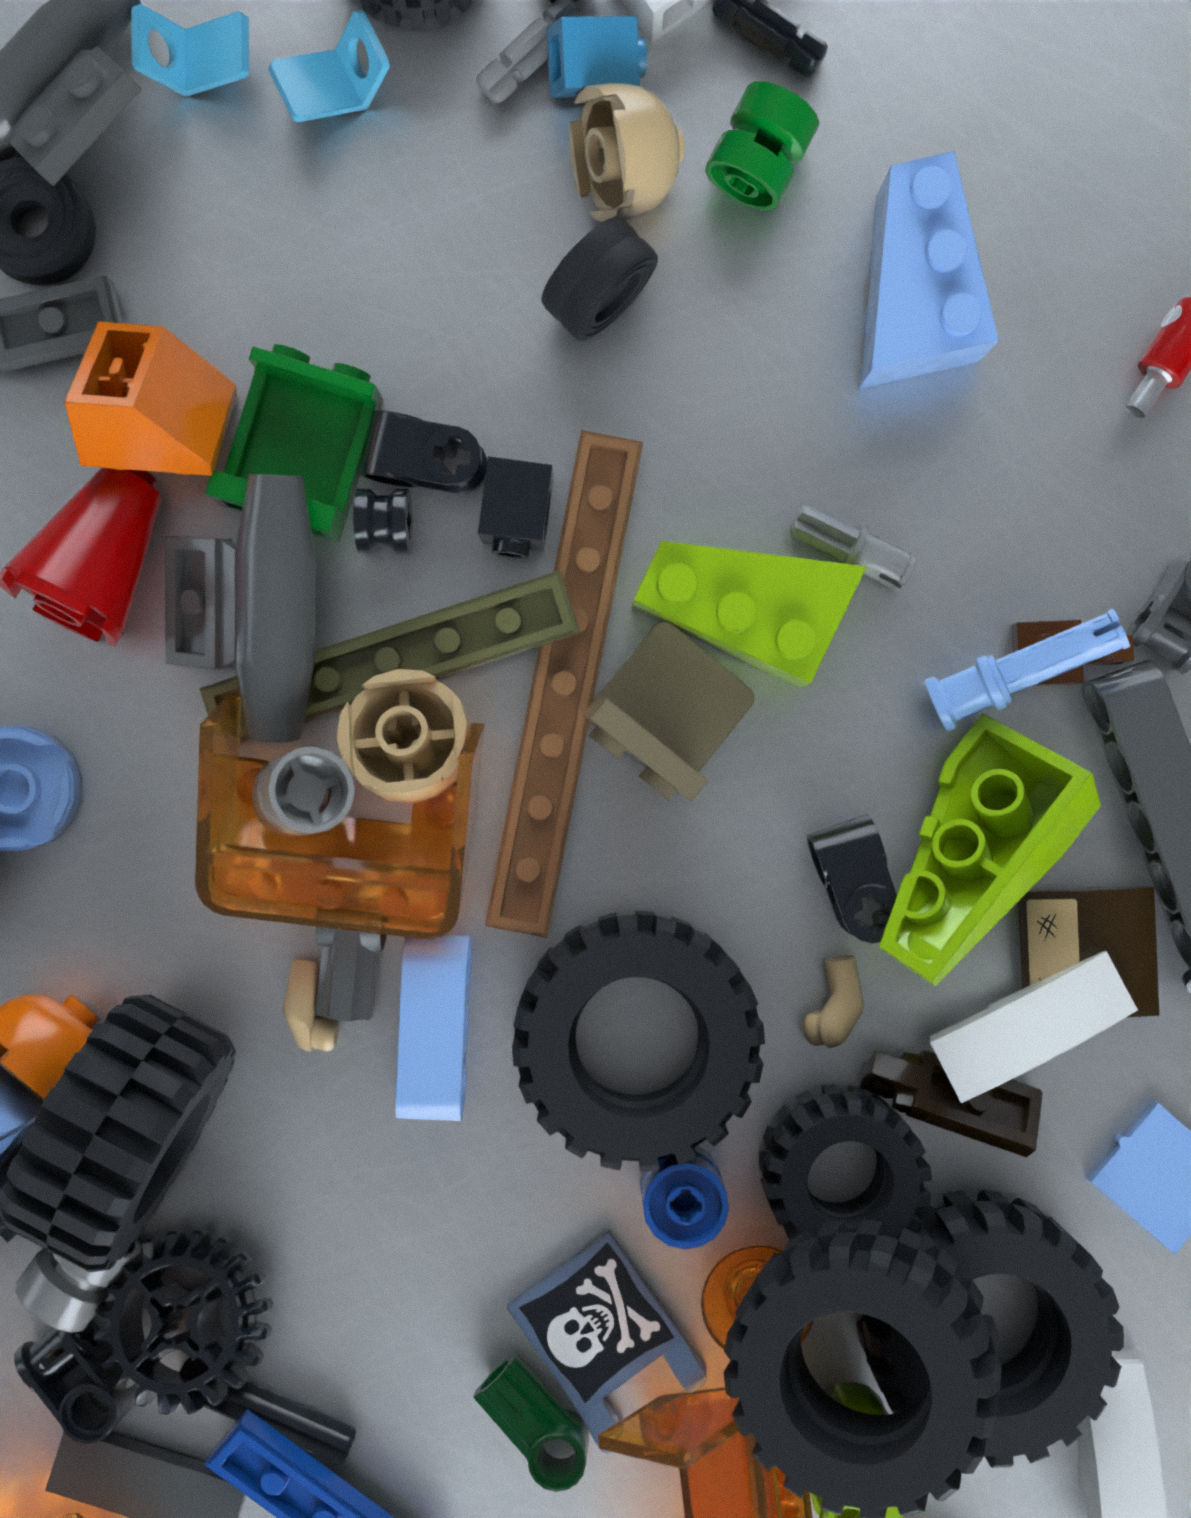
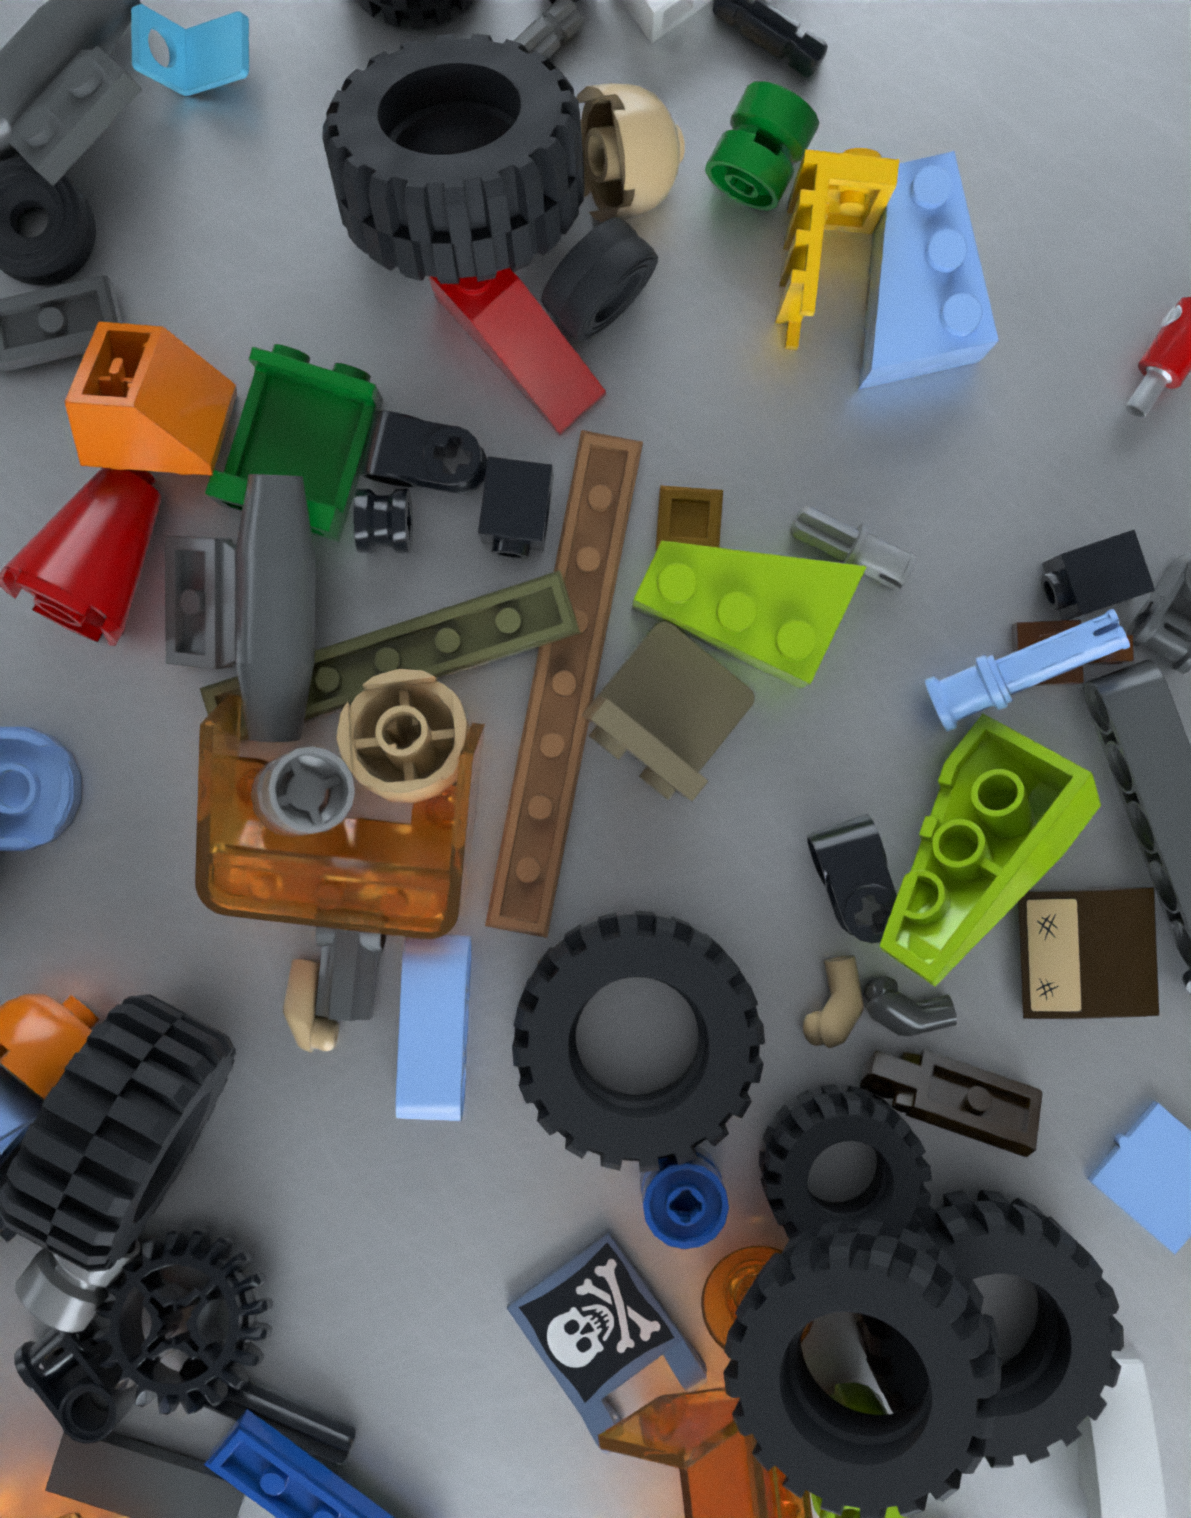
(332, 80): medium azure bracket -> none
(456, 157): none -> black tyre
(523, 344): none -> red slope
(530, 1419): dark green piece -> none
(594, 53): dark azure brick -> none
(689, 516): none -> pearl gold tile
(829, 193): none -> yellow plate
(904, 1015): none -> dark grey arm
(1032, 1026): white slope -> none
(1096, 576): none -> black brick

